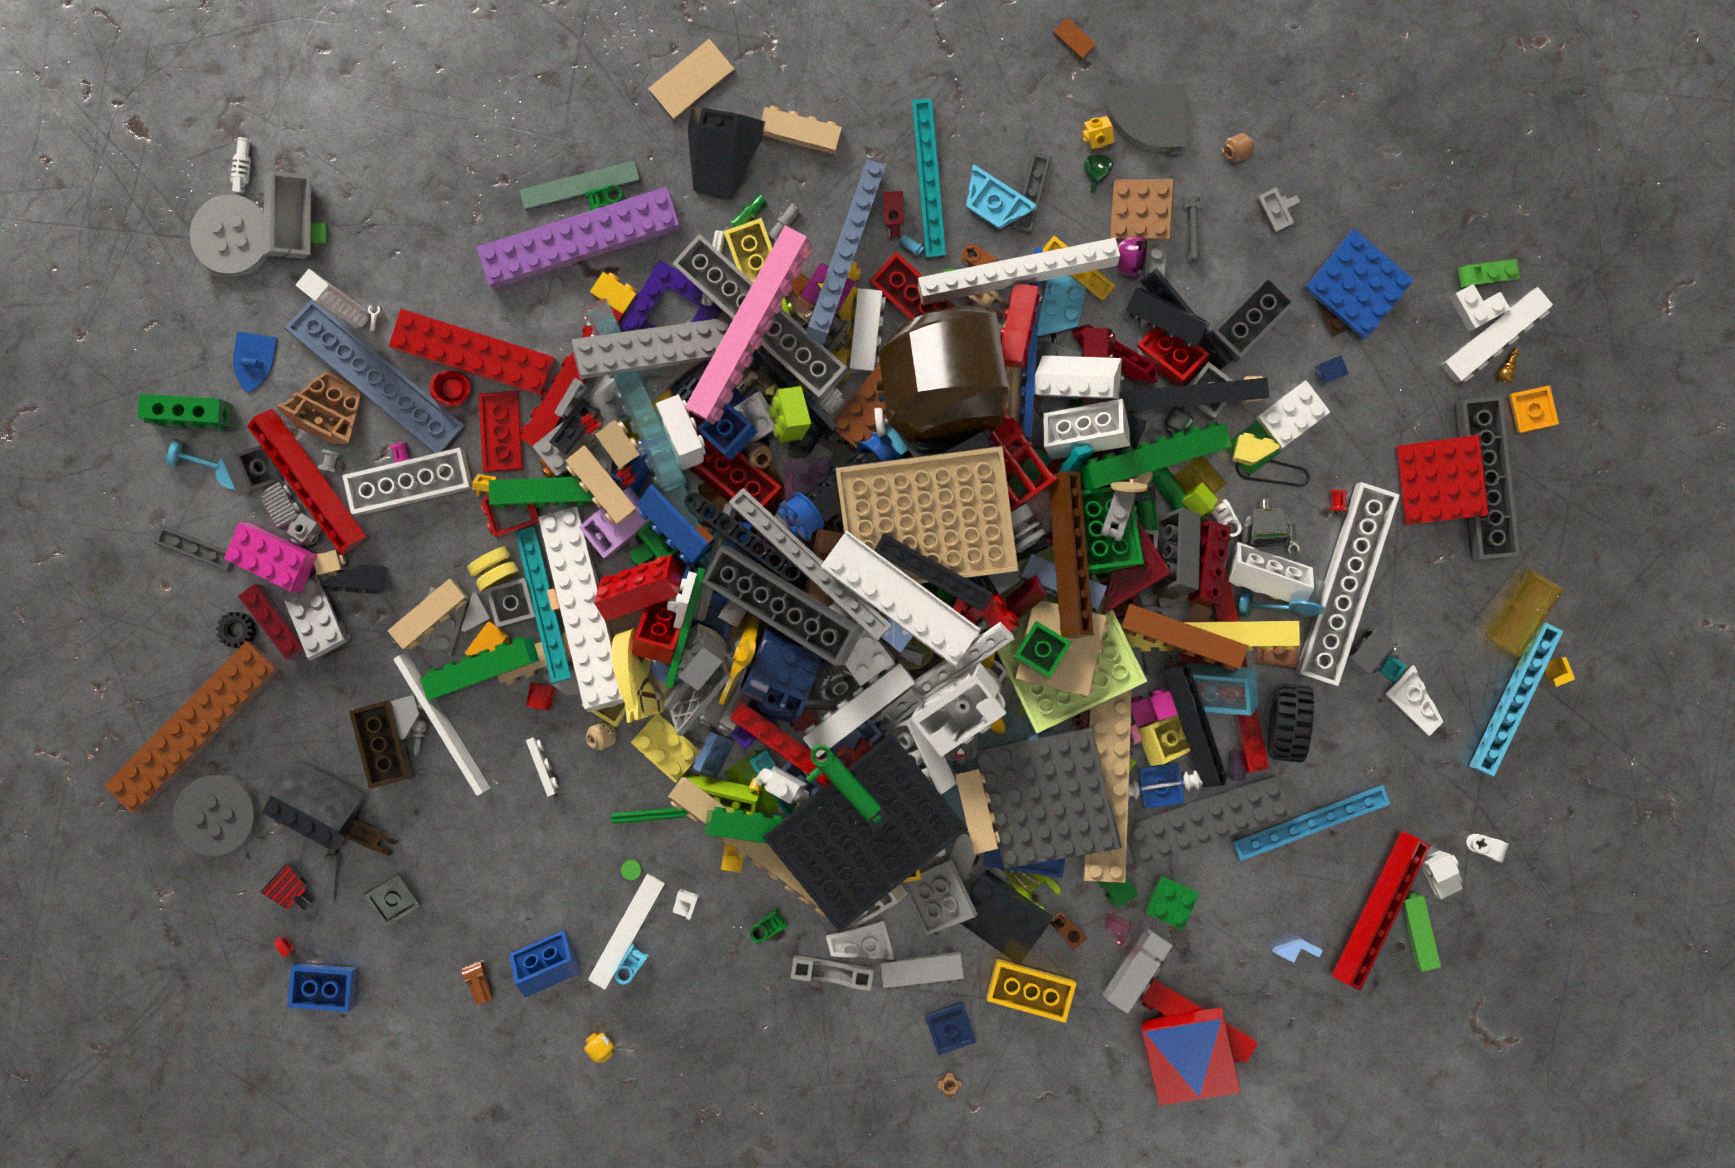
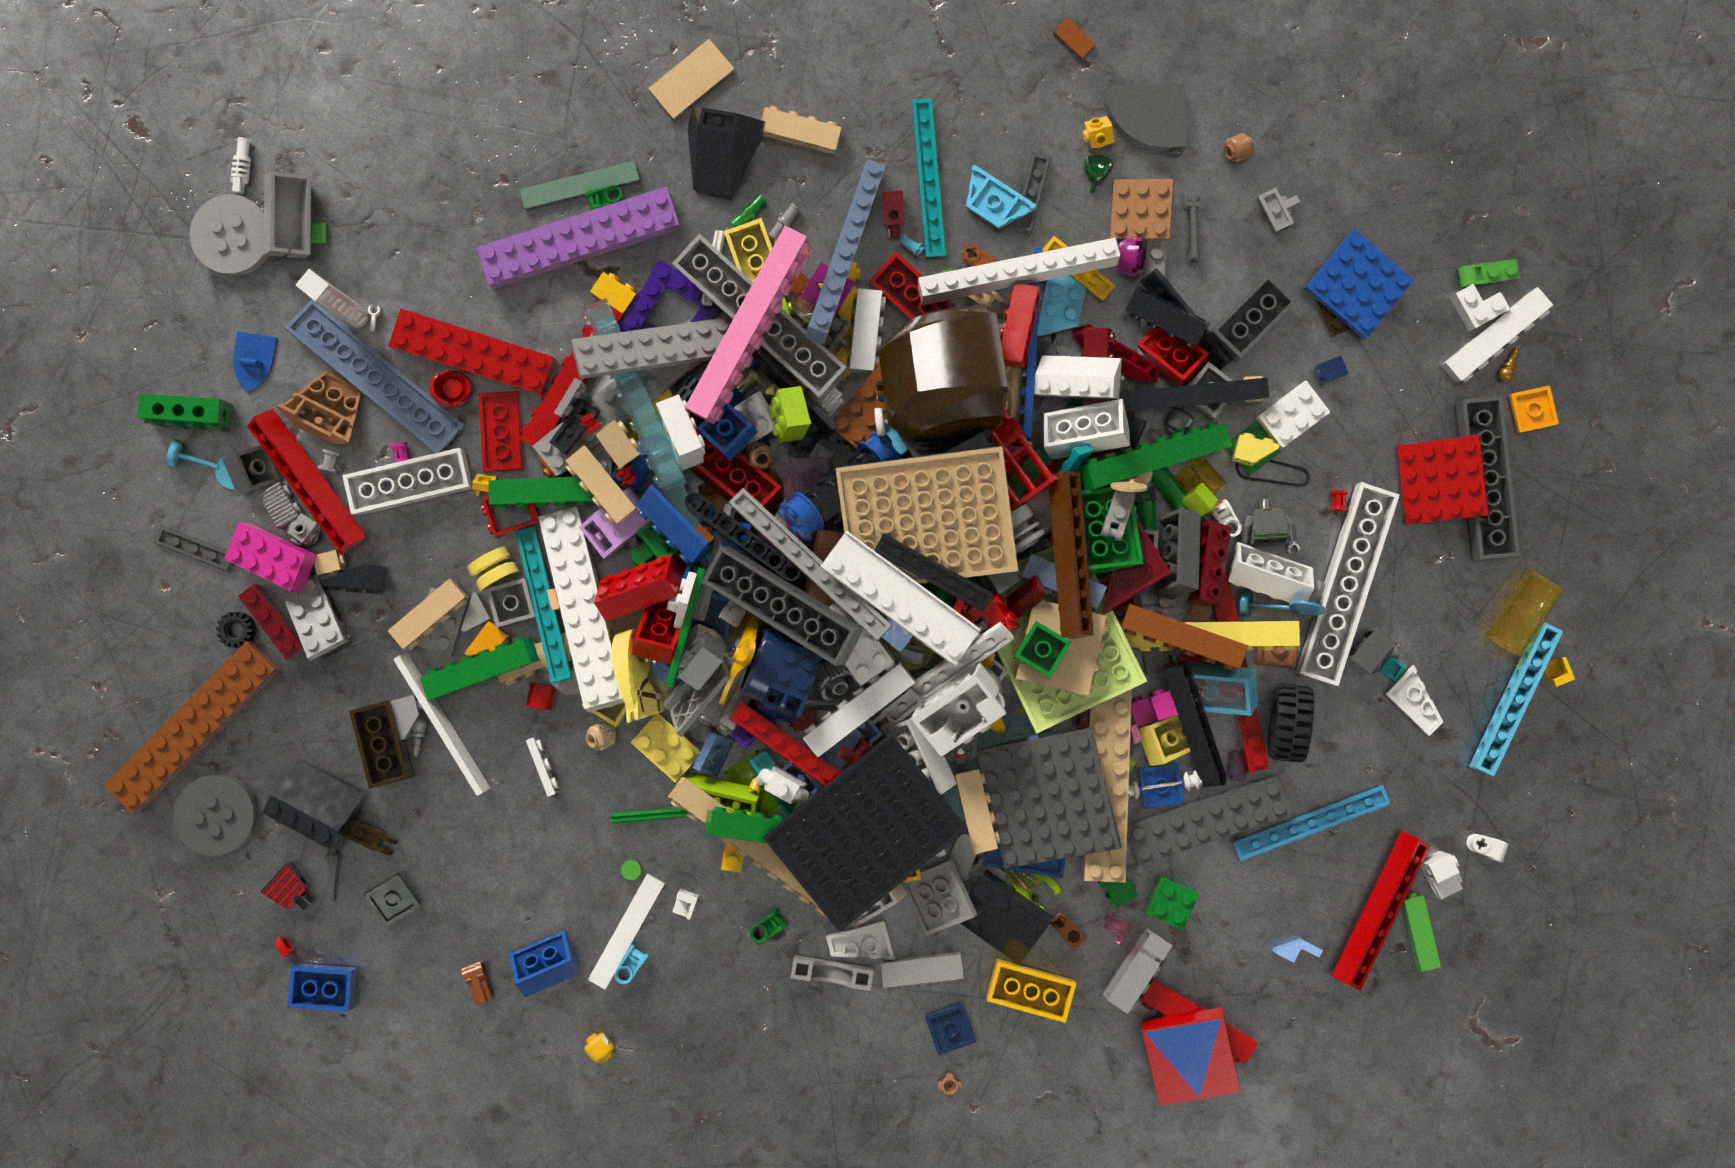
(849, 787): green piece -> none

